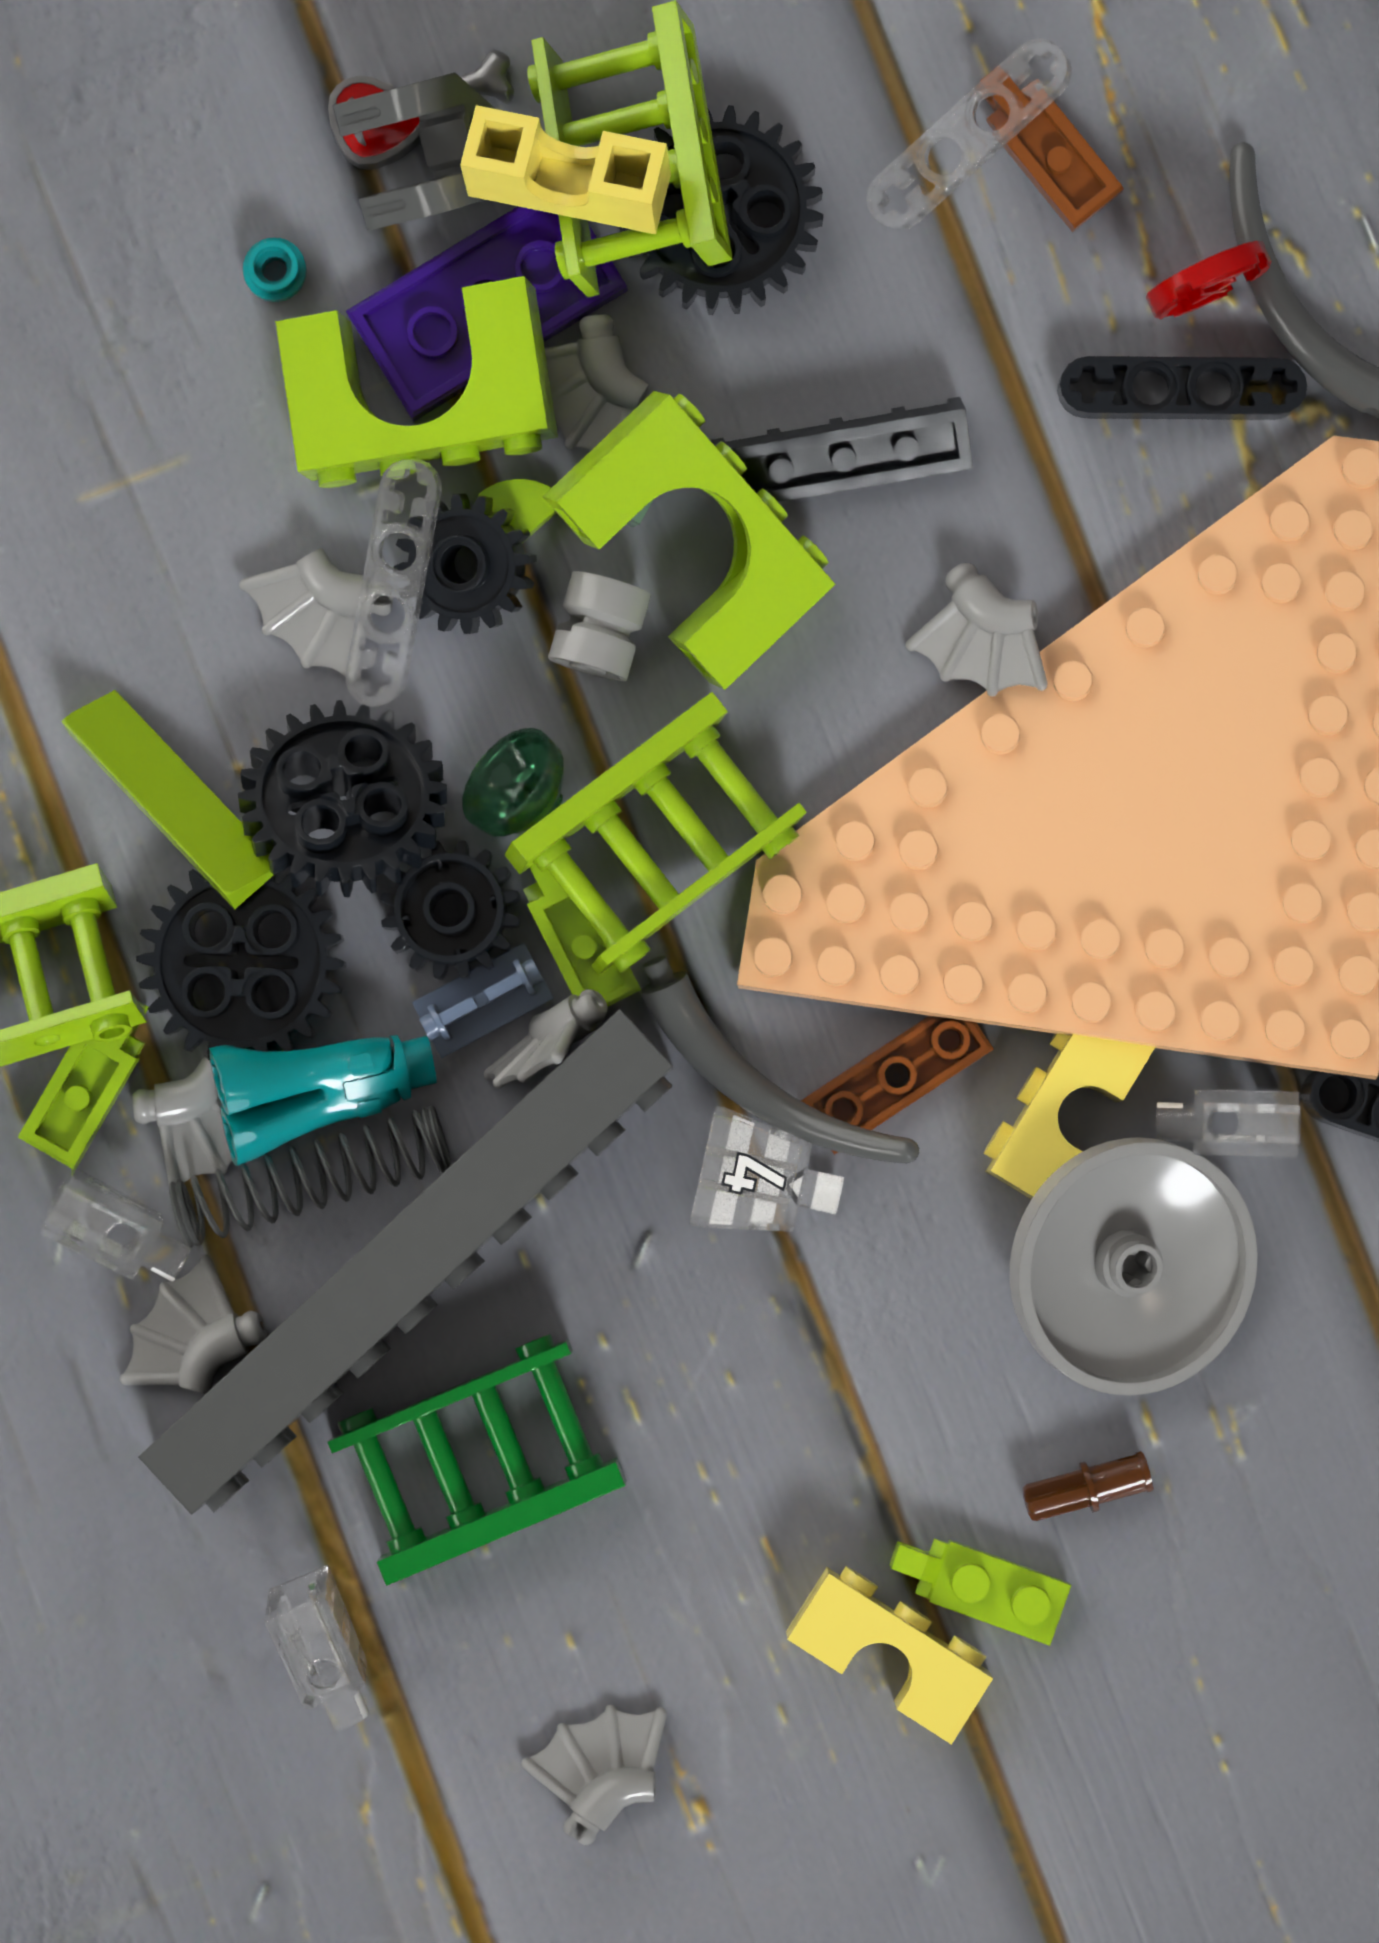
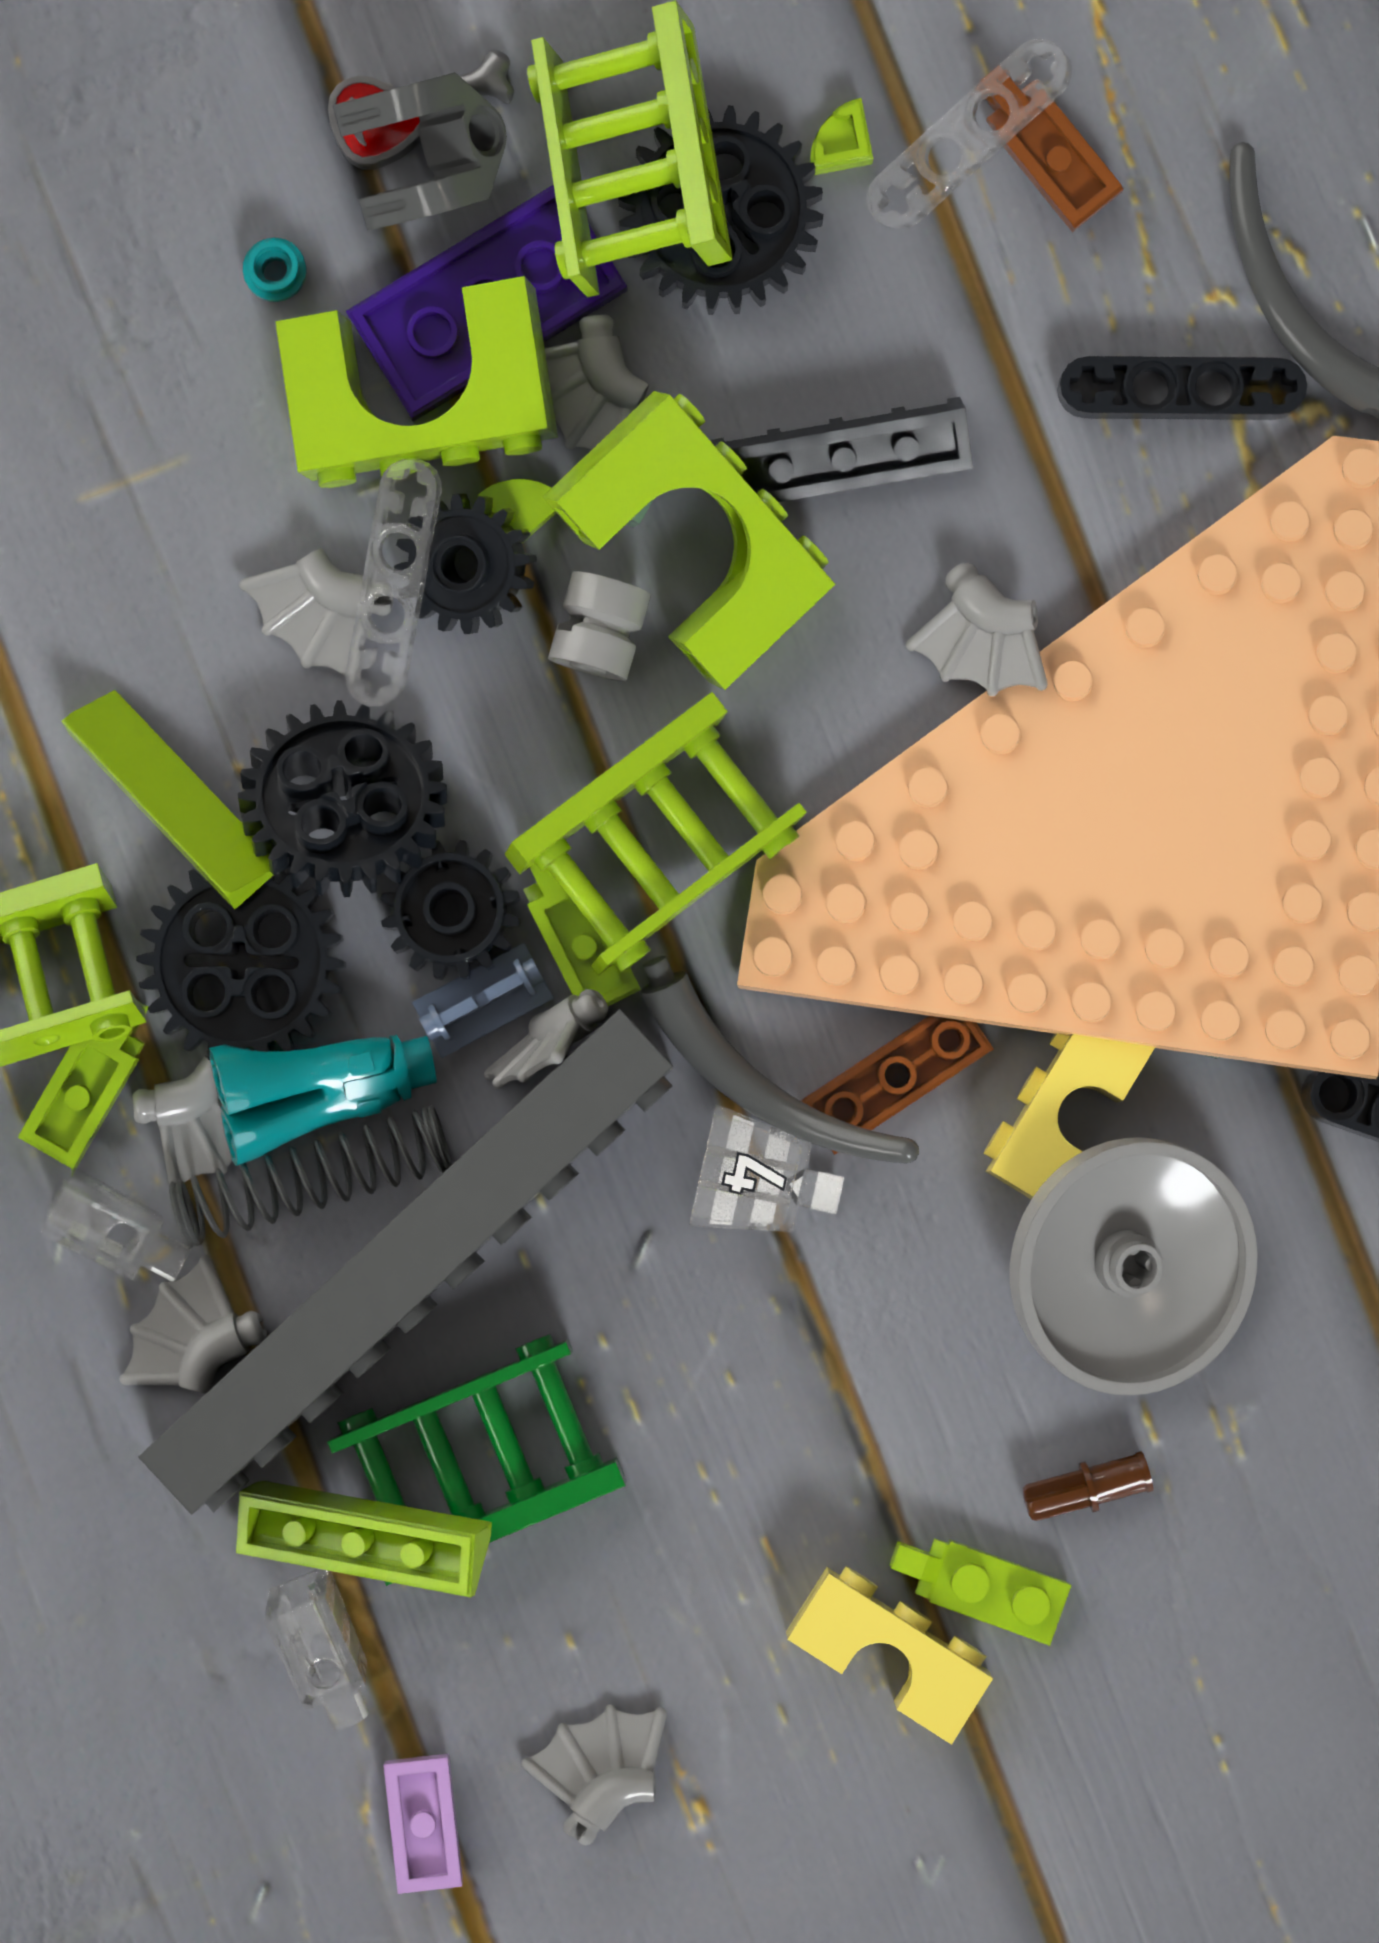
(362, 1537): none -> lime slope
(423, 1823): none -> lavender plate
(514, 783): clear green piece -> none
(522, 166): light yellow arch -> none
(842, 140): none -> lime tile
(1208, 280): red tile -> none
(1266, 1125): clear torso -> none

